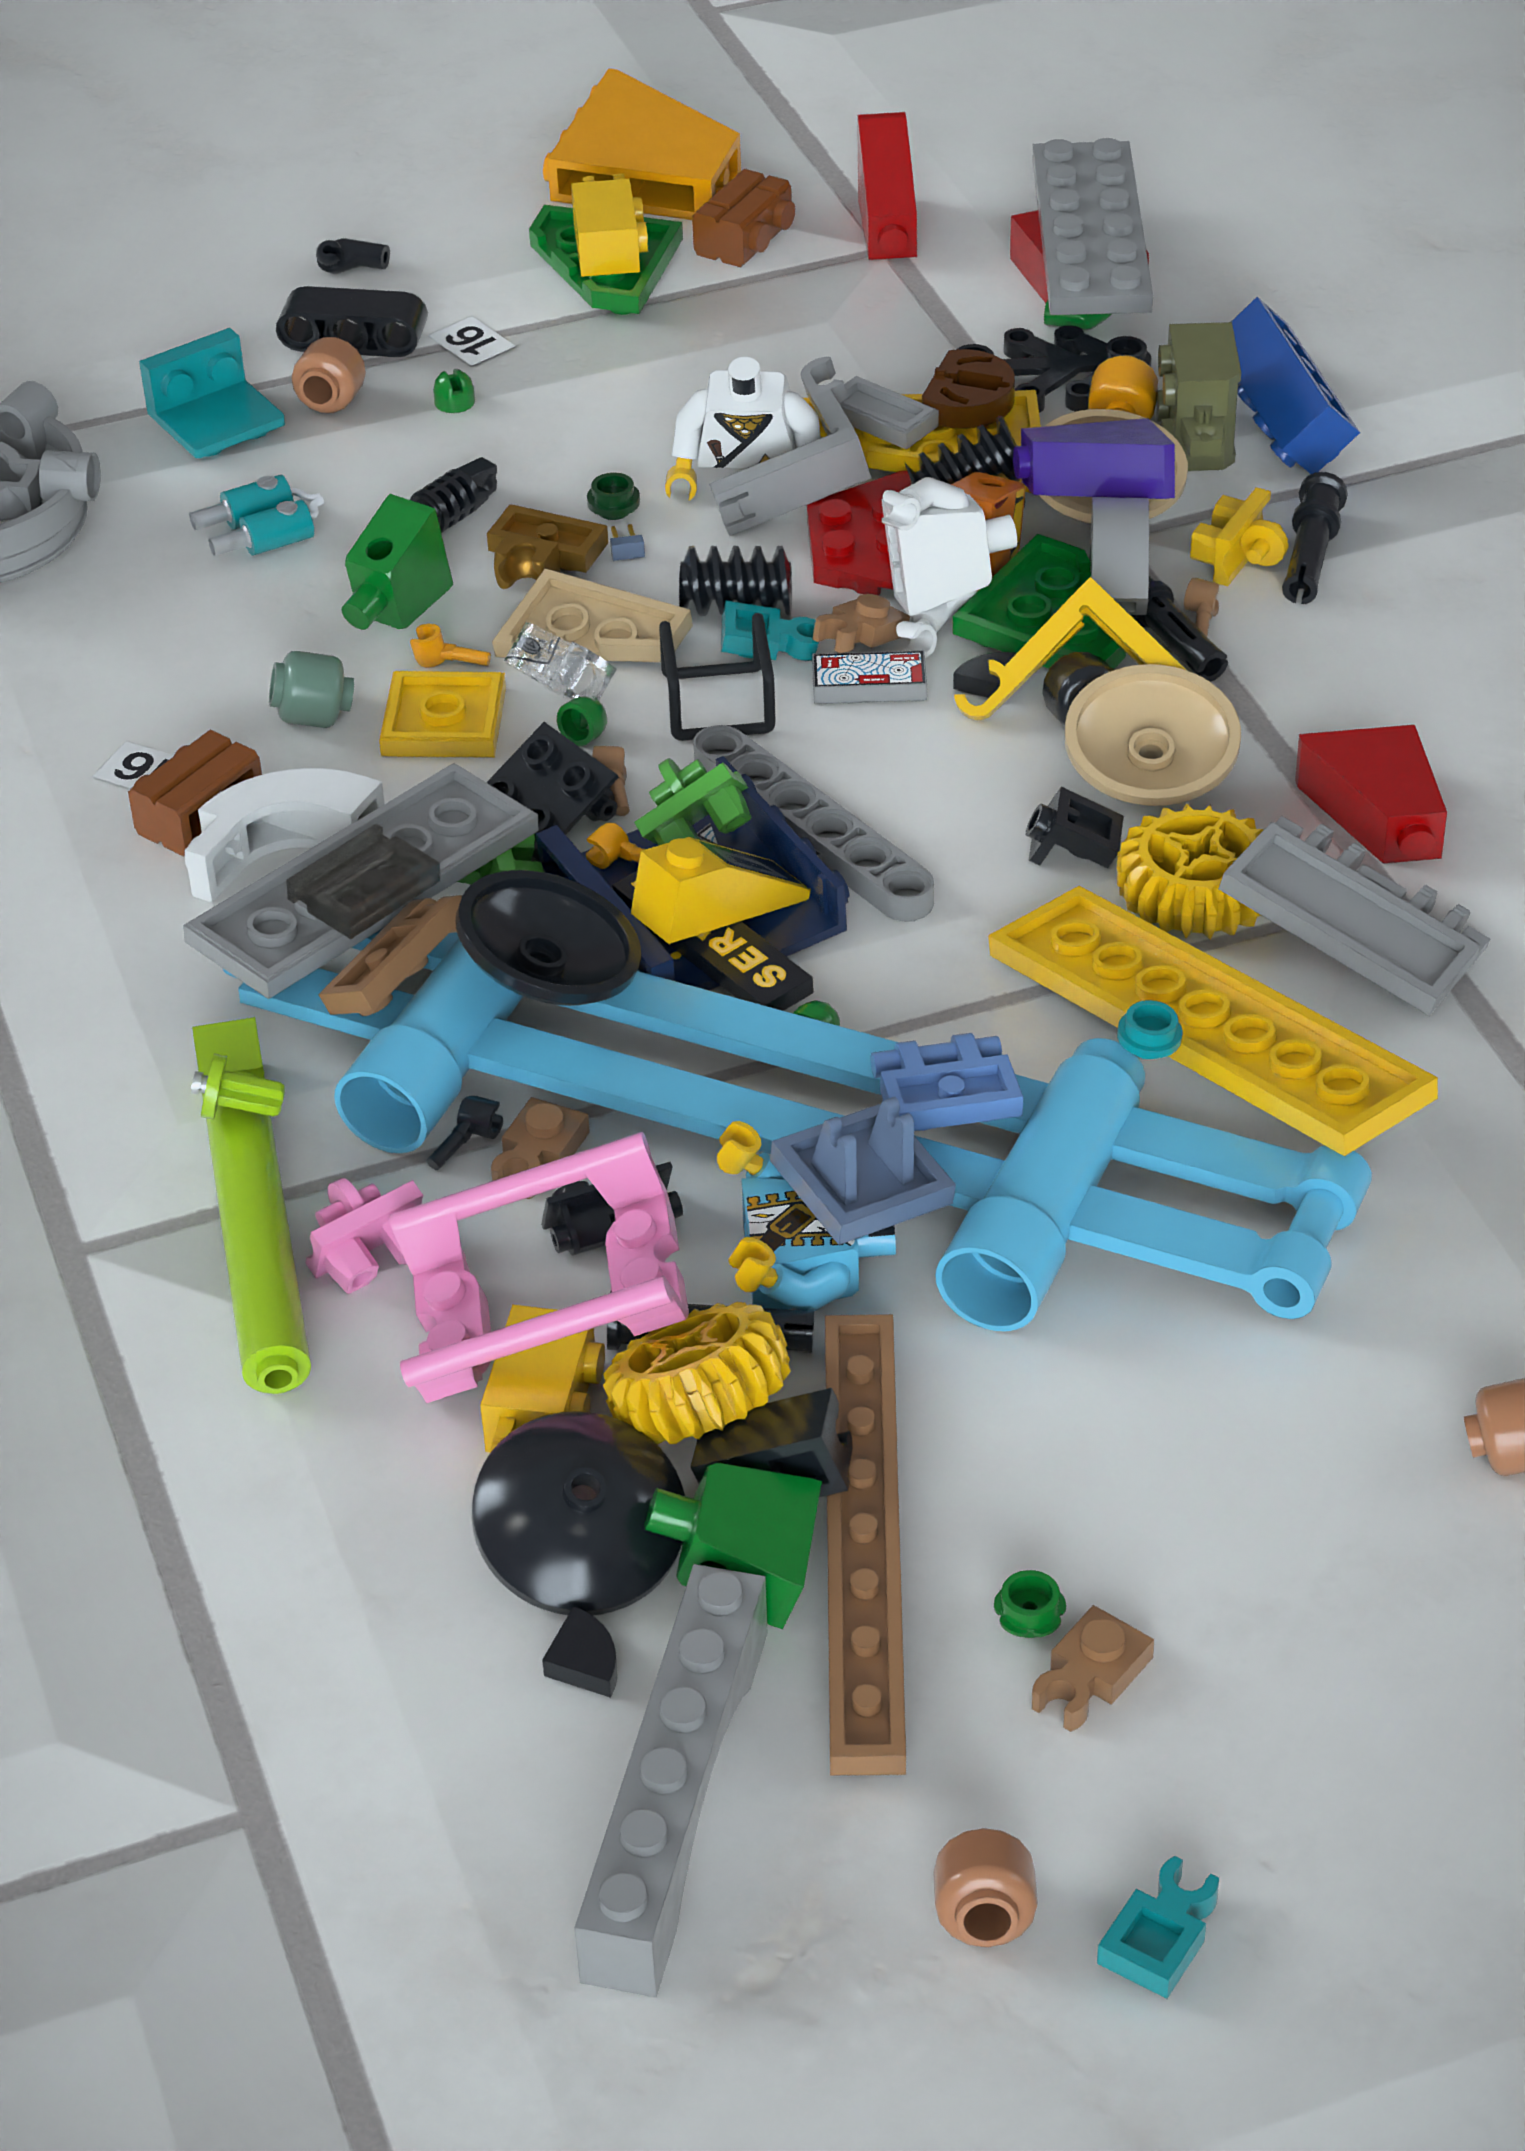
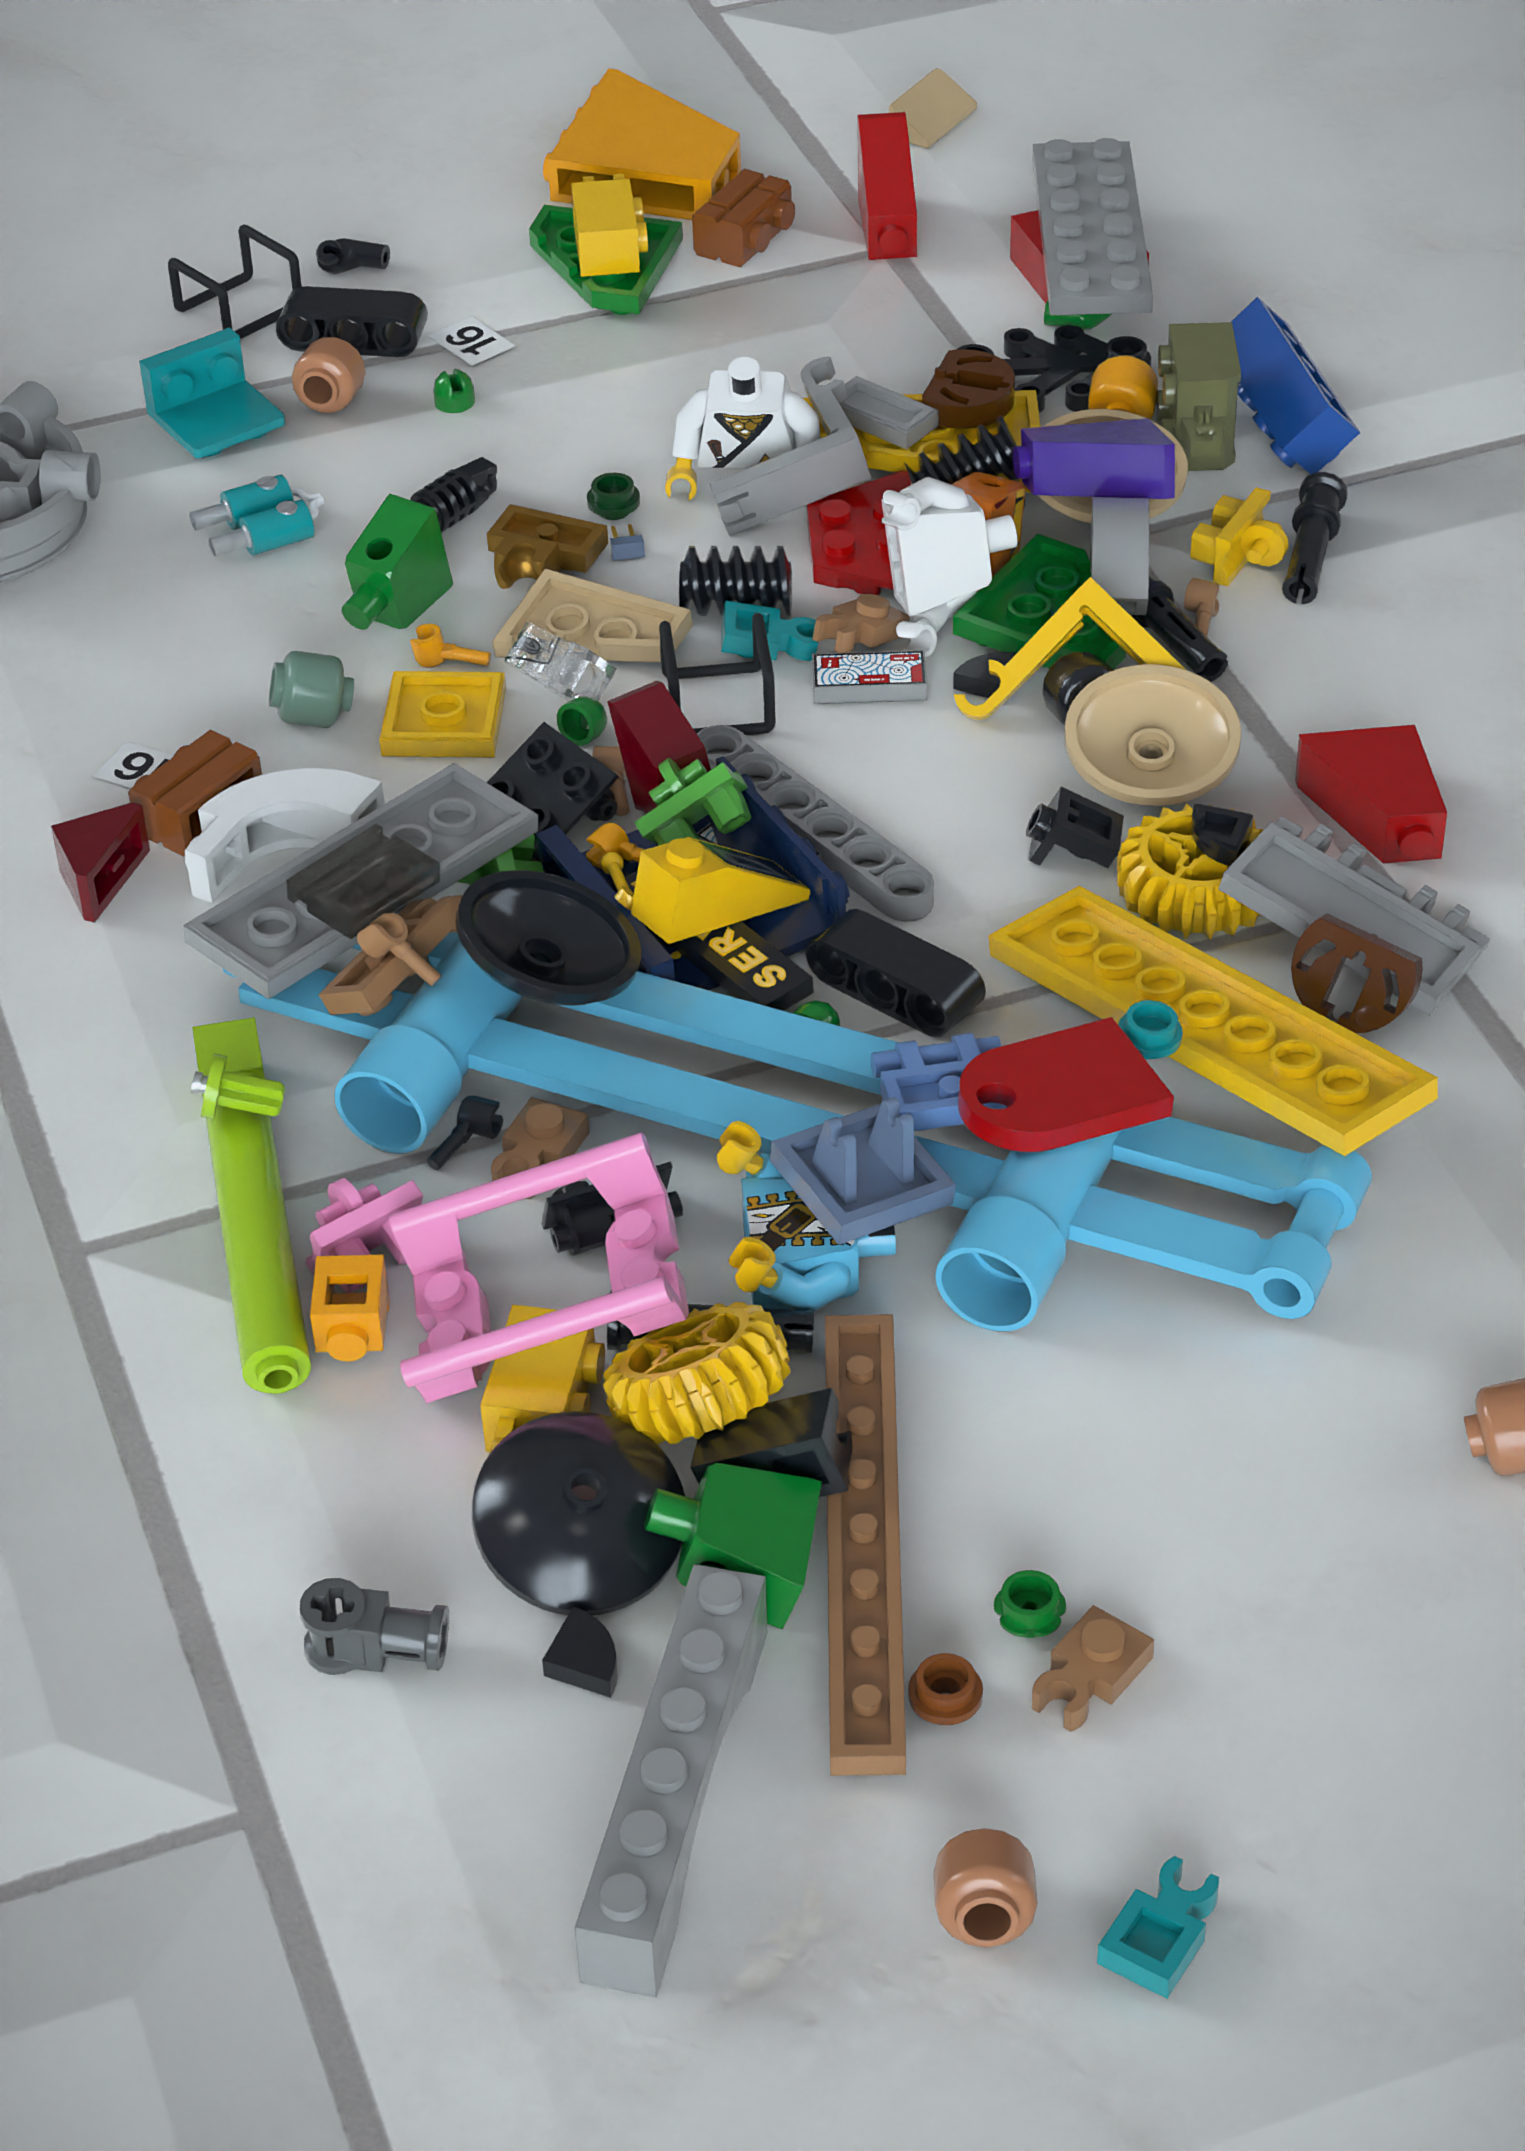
(100, 854): none -> dark red slope
(220, 290): none -> black piece
(349, 1322): none -> light orange brick
(368, 1629): none -> dark grey connector
(390, 934): none -> medium nougat hand
(612, 864): none -> yellow hinge
(648, 732): none -> dark red slope
(895, 972): none -> black beam
(933, 107): none -> tan slope
(945, 1675): none -> dark orange plate
(1061, 1089): none -> red tile
(1221, 832): none -> black tile
(1373, 1008): none -> reddish brown piece

